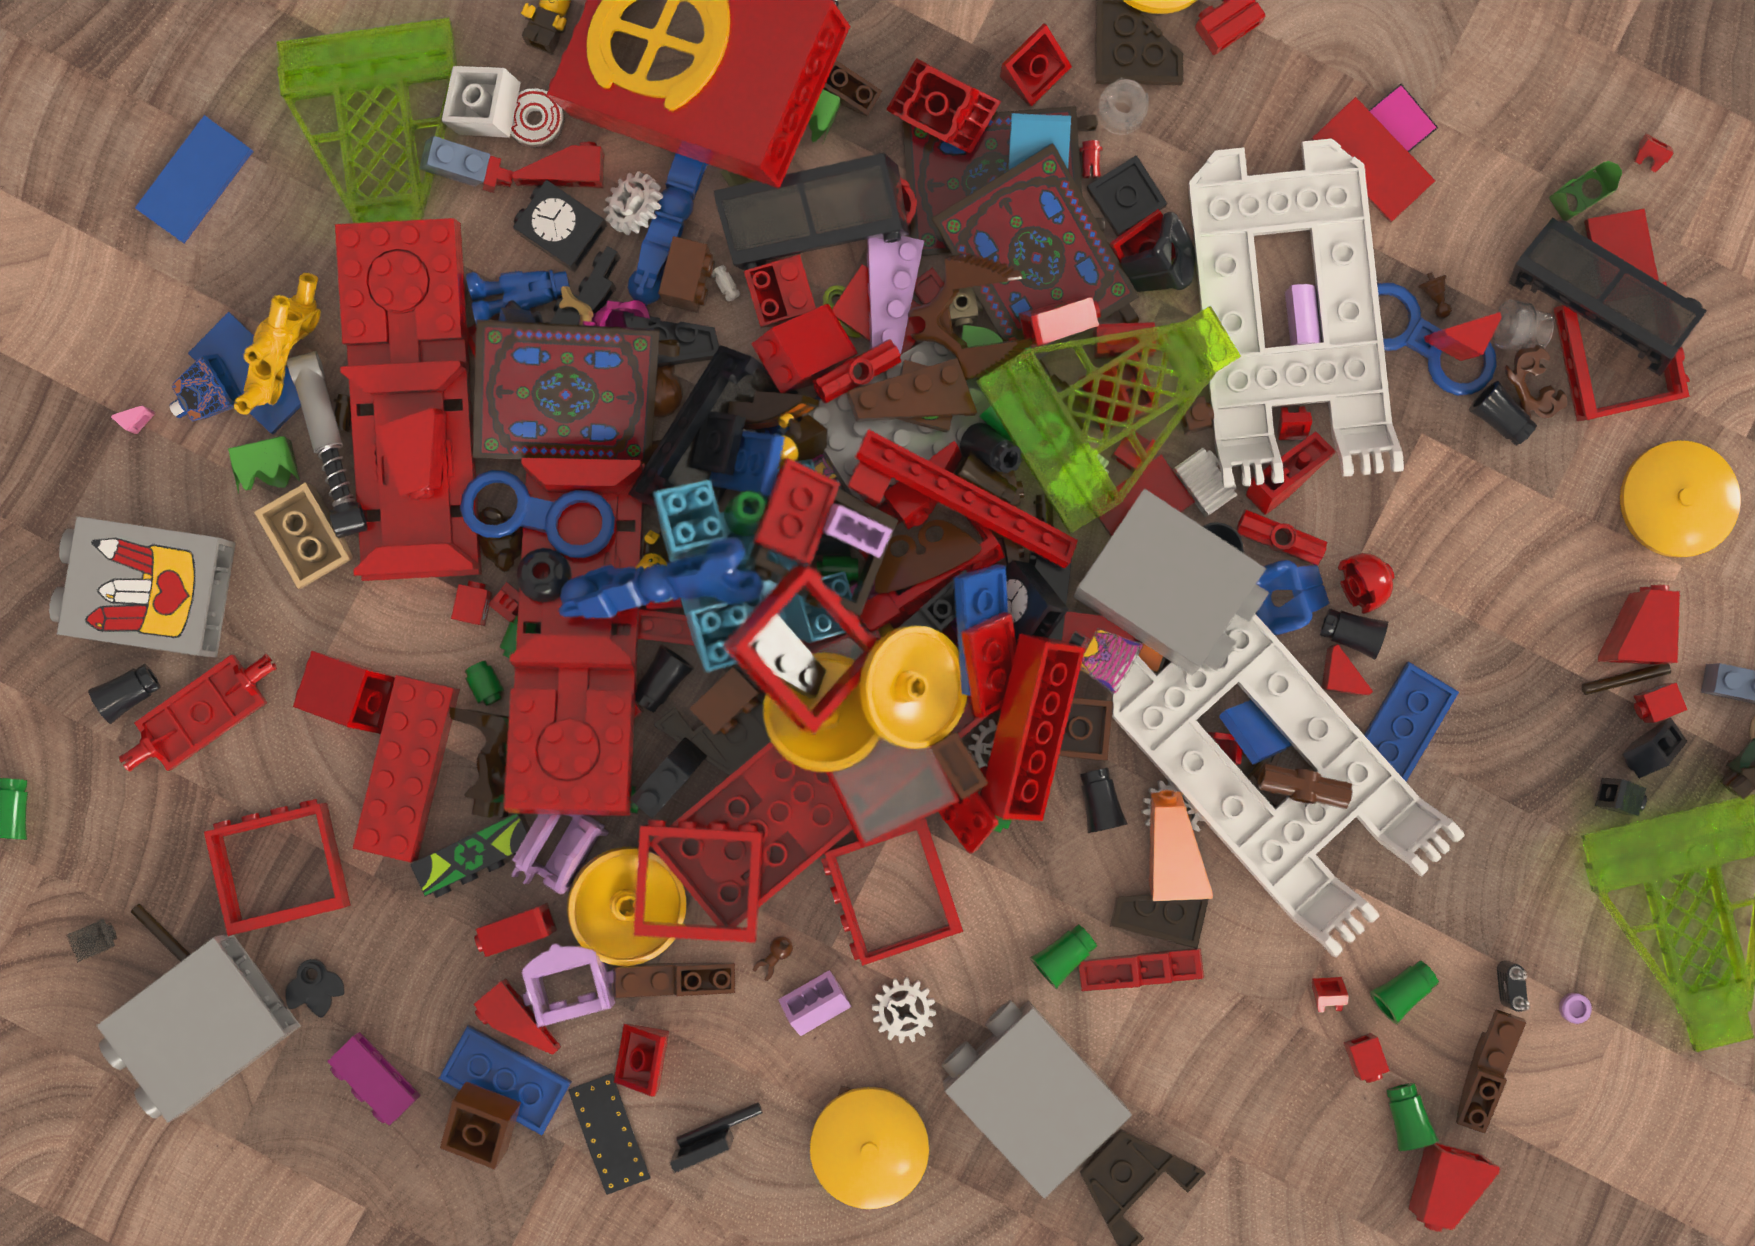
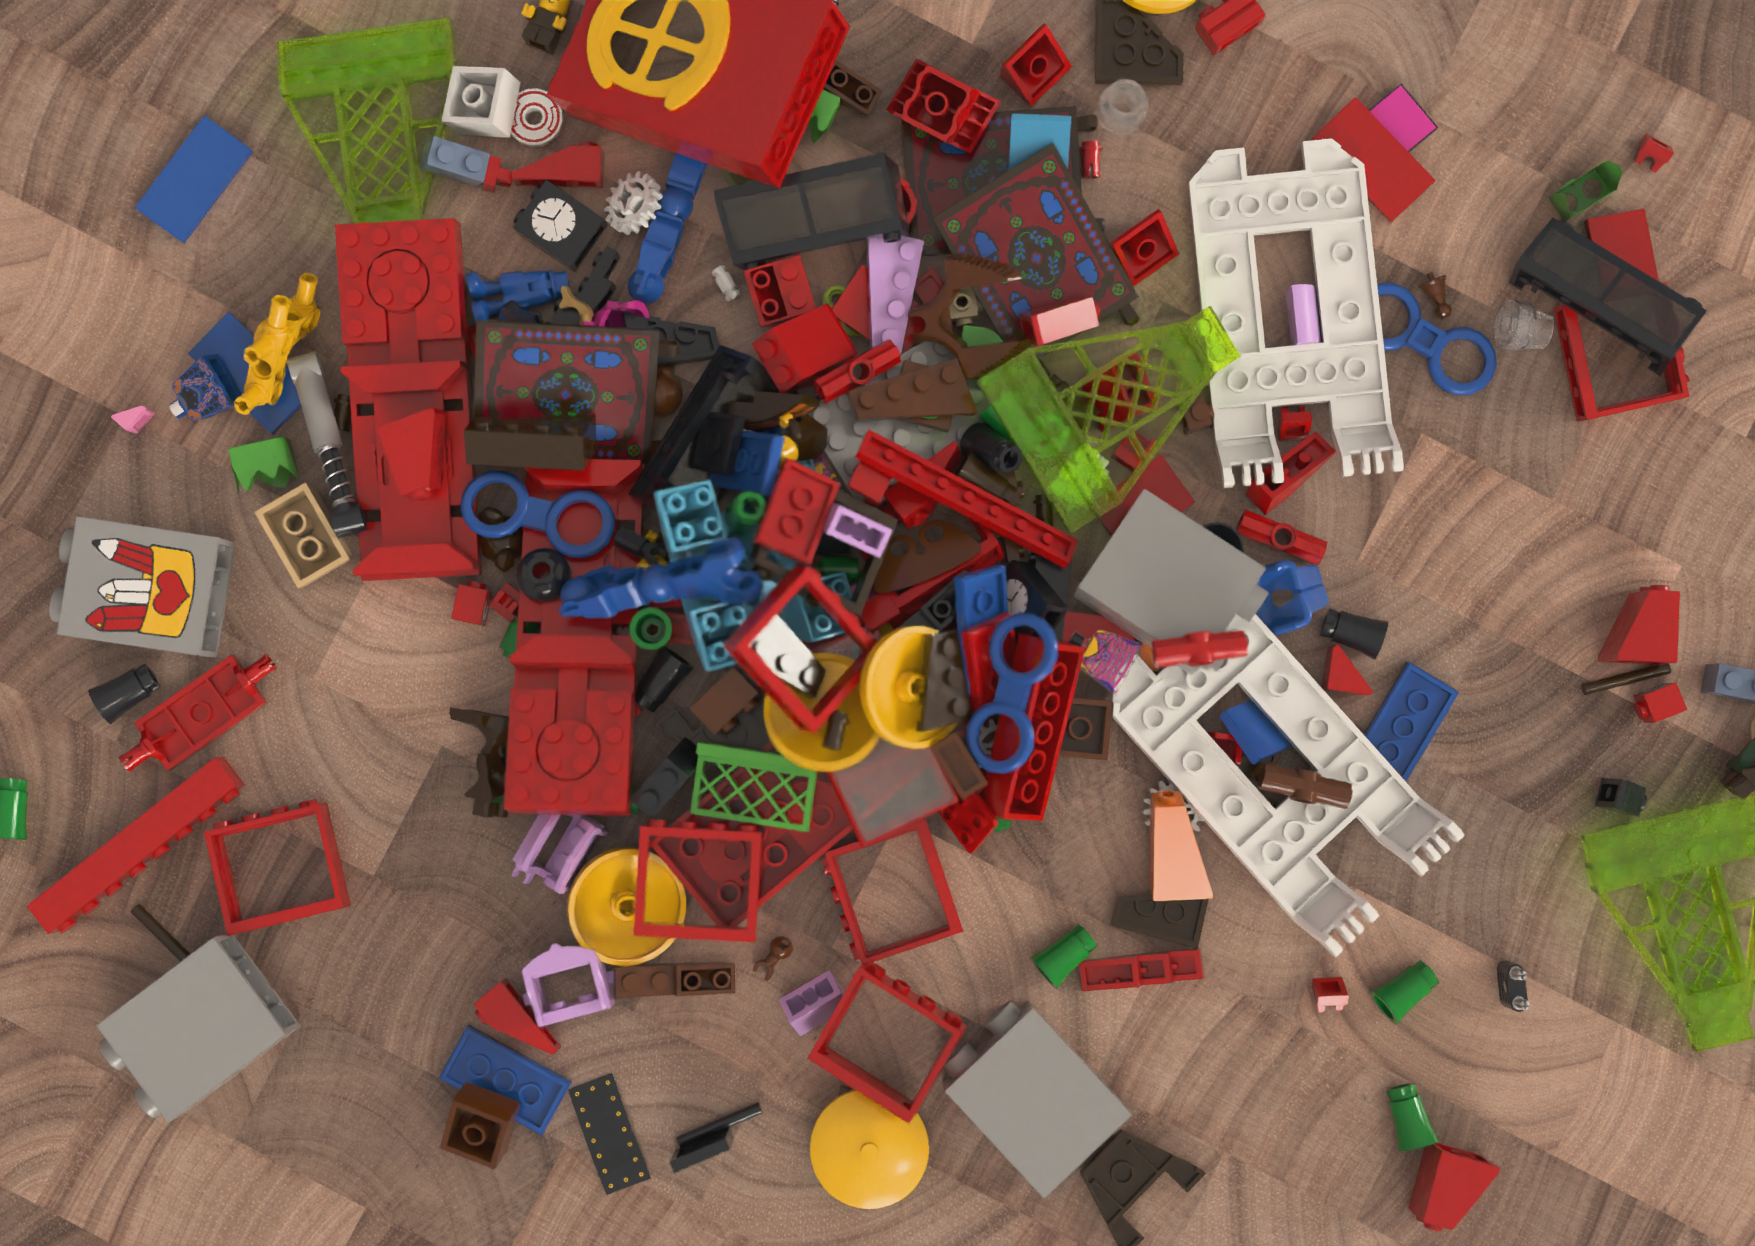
(92, 940): clear smoke bracket -> none
(136, 845): none -> red brick
(314, 992): black plate -> none
(344, 692): red slope -> none
(373, 1079): magenta brick -> none
(406, 769): red brick -> none
(470, 855): black brick -> none
(484, 683): green brick -> none
(515, 930): red slope -> none
(532, 442): none -> dark brown wedge
(638, 546): none -> black bar
(640, 628): none -> green plant
(641, 1058): red slope -> none
(686, 274): reddish brown brick -> none
(750, 759): none -> bright green fence
(835, 730): none -> dark brown pin
(864, 1081): none -> red window
(910, 998): white gear -> none
(945, 687): none -> dark brown wing
(1011, 693): none -> blue bar
(1101, 801): black plant -> none
(1115, 348): red brick -> none
(1126, 195): black tile -> none
(1153, 268): black piece -> none
(1199, 648): none -> red piece
(1204, 481): white brick -> none
(1366, 581): red cylinder -> none
(1367, 1058): red brick -> none
(1466, 339): red slope -> none
(1488, 1070): reddish brown slope -> none
(1503, 414): black plant -> none
(1528, 361): reddish brown helmet -> none
(1575, 1008): lavender tile -> none
(1655, 749): black slope -> none
(1680, 499): yellow dish -> none

